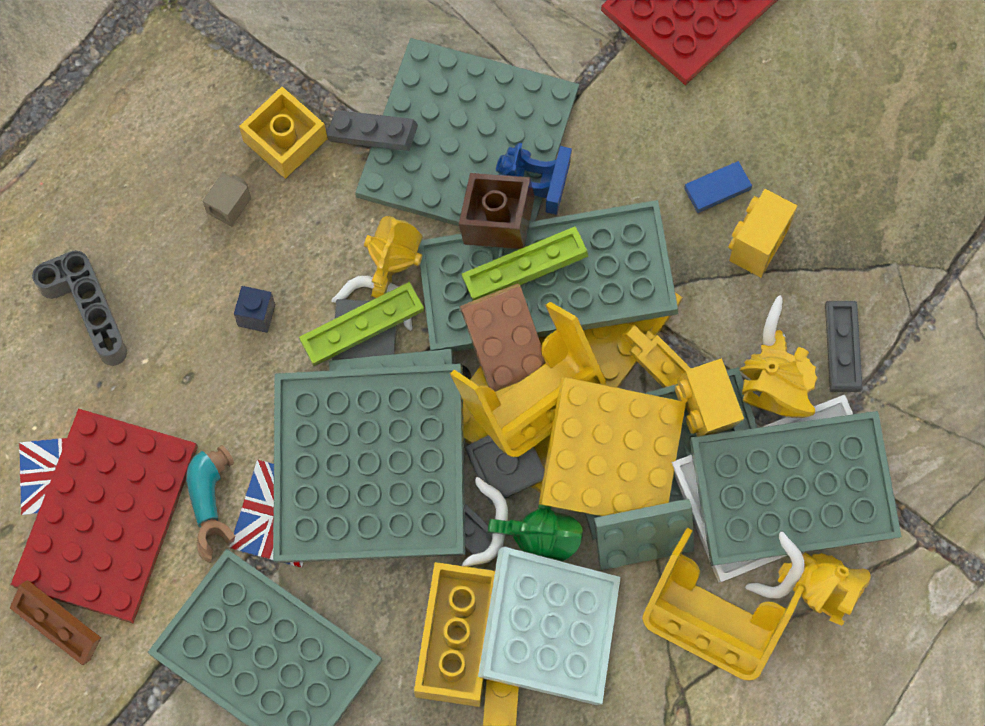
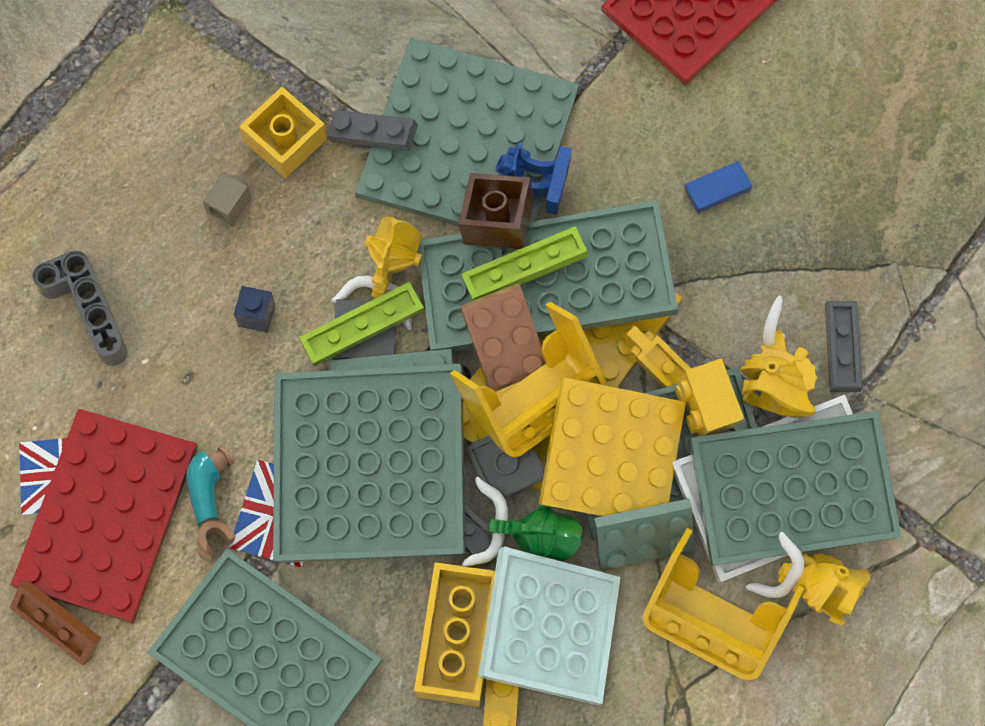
(761, 232): yellow brick -> none

